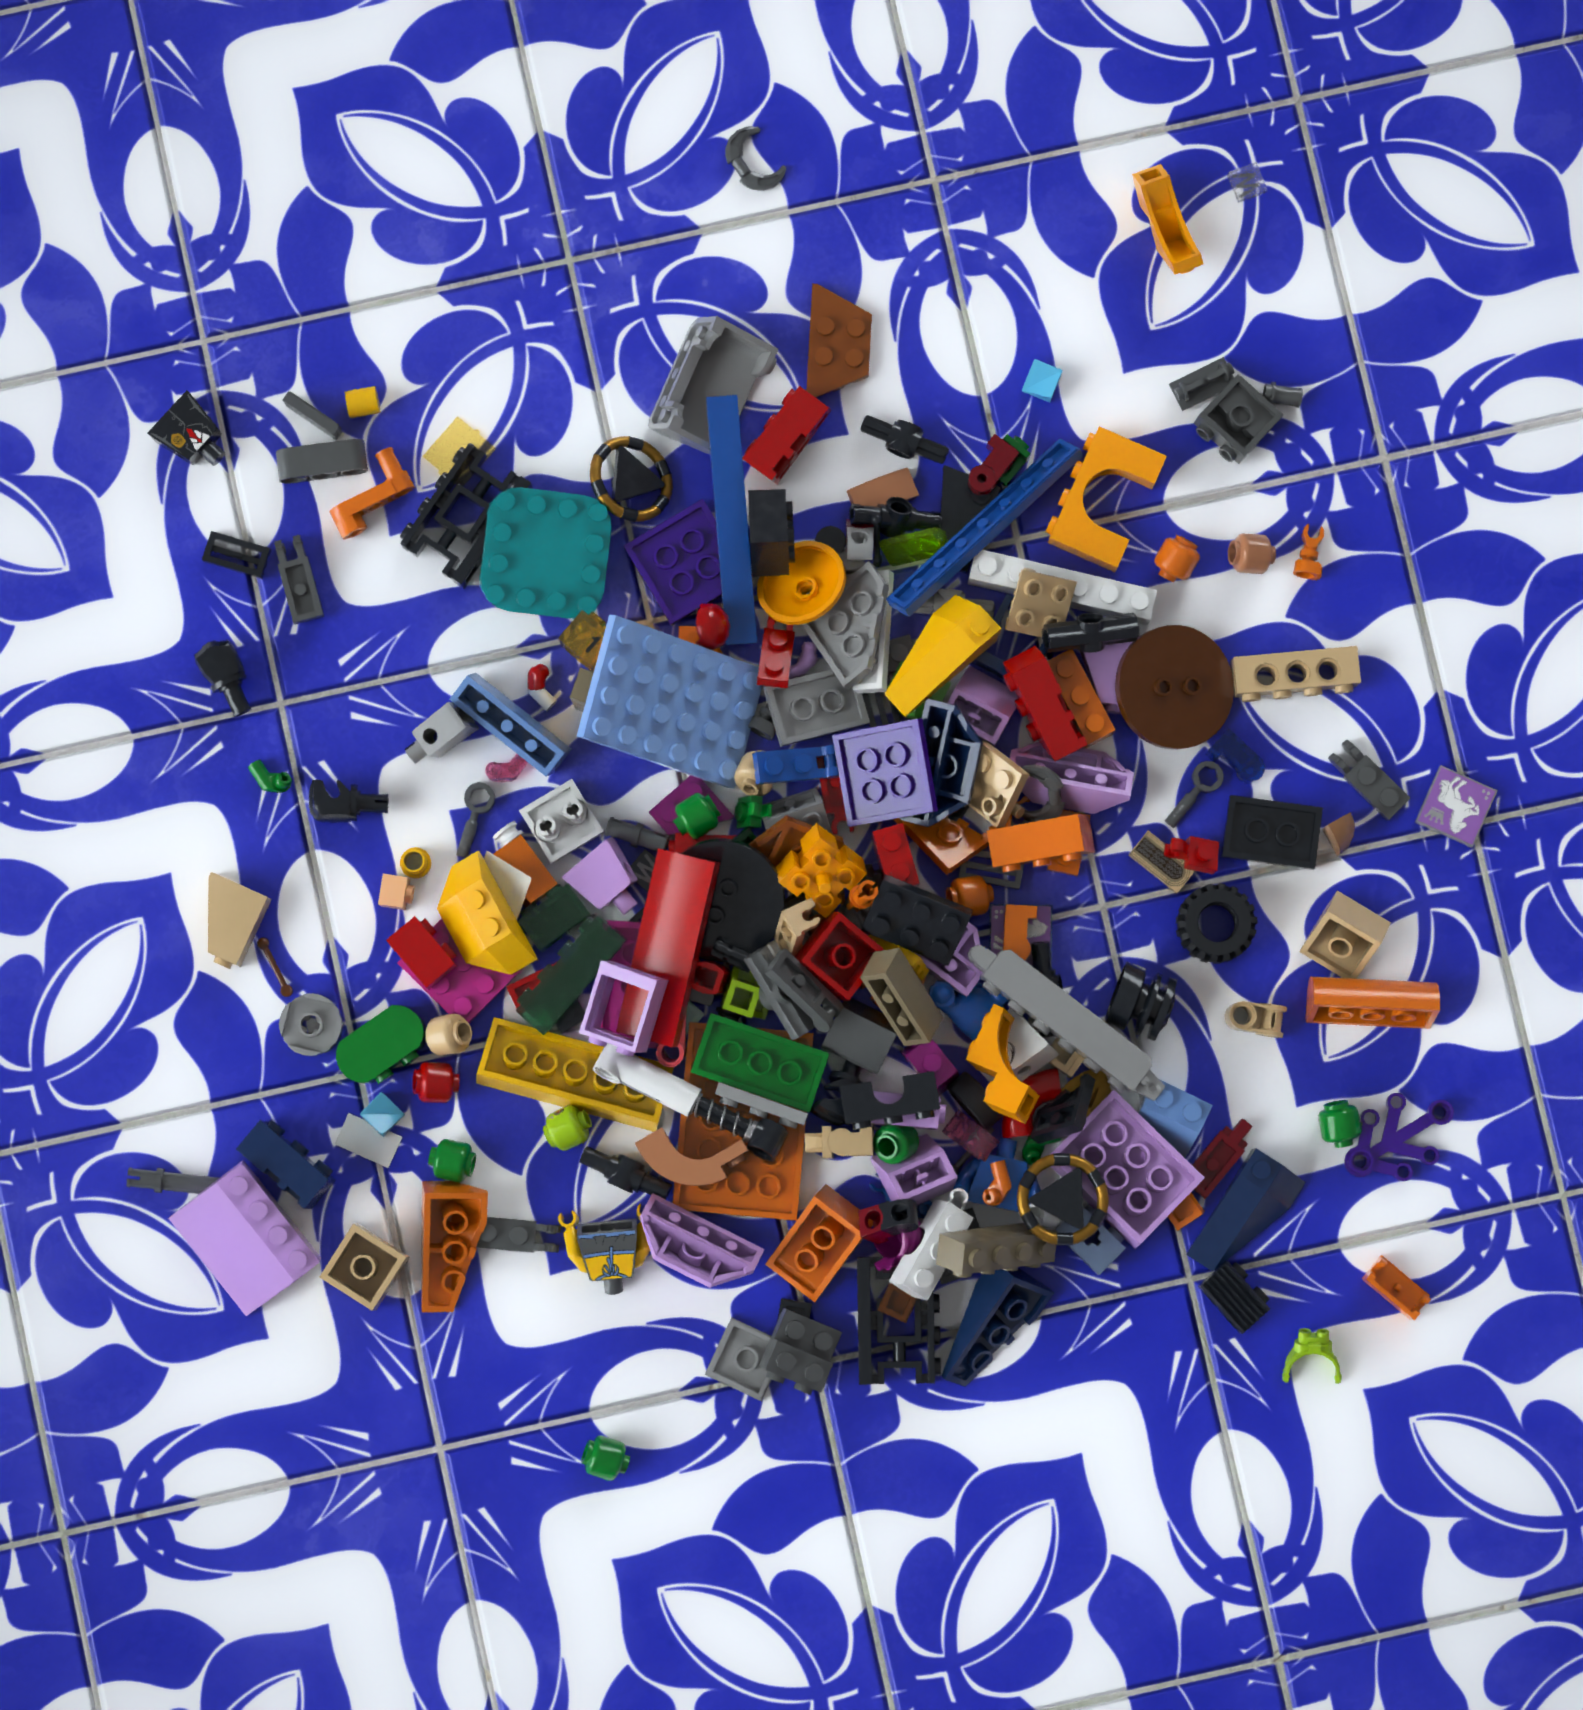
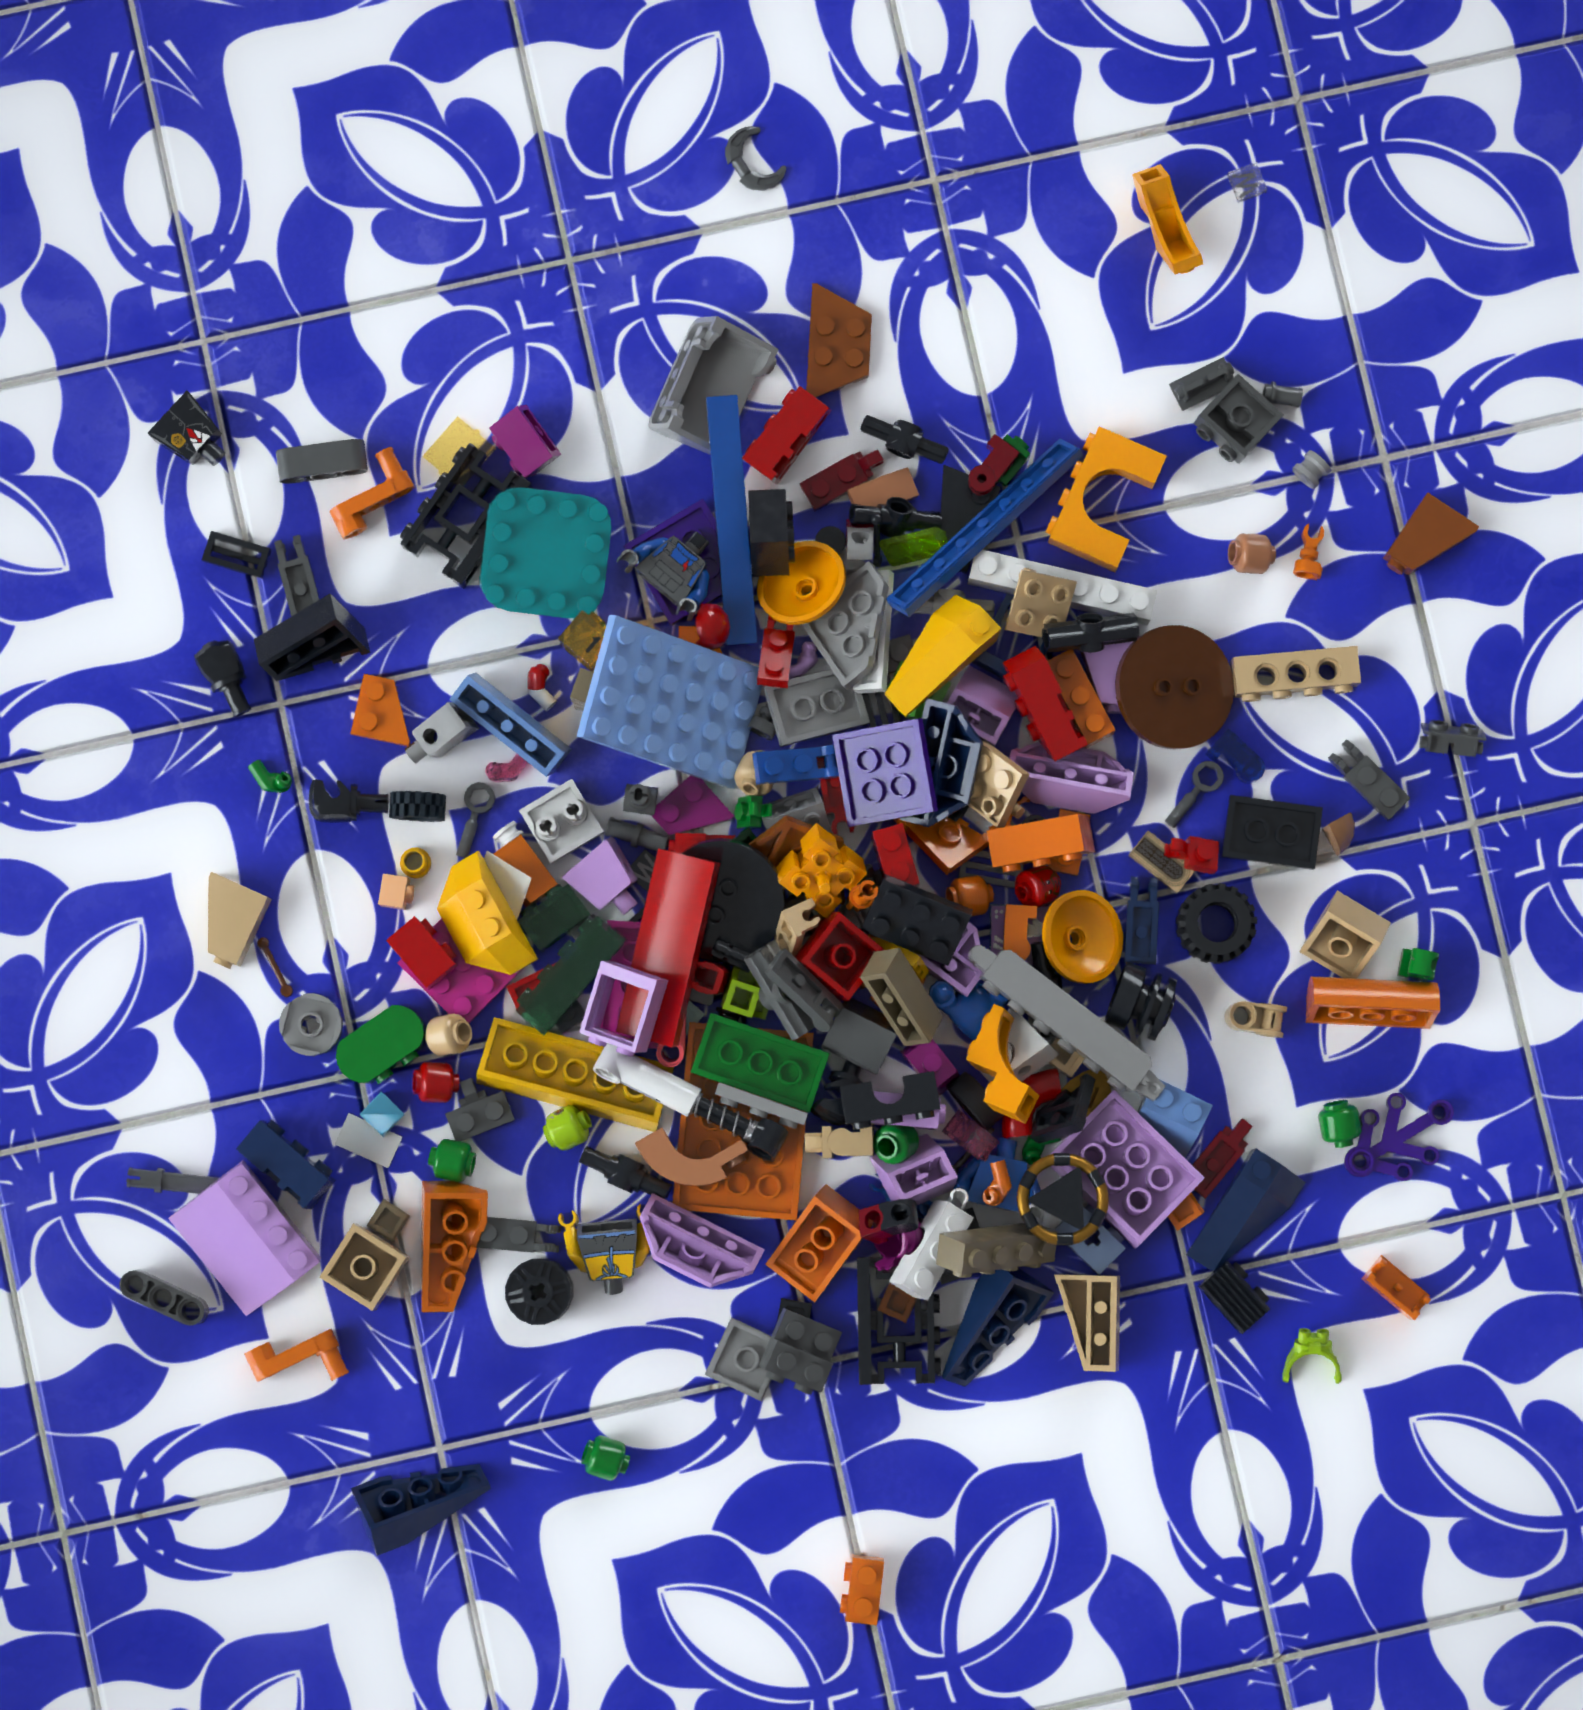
(149, 1293): none -> dark grey beam
(266, 1363): none -> orange beam
(310, 638): none -> black wedge
(312, 415): dark grey tile -> none
(362, 402): yellow piece -> none
(379, 712): none -> orange wing
(388, 1220): none -> dark tan tile
(408, 1507): none -> dark blue wedge
(417, 806): none -> black bush
(478, 1112): none -> dark grey hinge
(524, 441): none -> magenta brick
(557, 1285): none -> black wheel
(631, 478): piece -> none
(640, 799): none -> dark grey pin
(673, 569): none -> torso
(696, 815): green head -> none
(838, 478): none -> dark red hinge
(864, 1589): none -> orange brick
(1037, 886): none -> red head
(1042, 380): medium azure slope -> none
(1052, 781): dark grey piece -> none
(1094, 934): none -> light orange dish
(1094, 1317): none -> tan wedge
(1141, 925): none -> dark blue hinge
(1177, 558): orange head -> none
(1311, 469): none -> light grey wheel
(1417, 964): none -> green leg
(1427, 535): none -> dark orange slope
(1439, 736): none -> dark grey hinge
(1456, 806): tile -> none

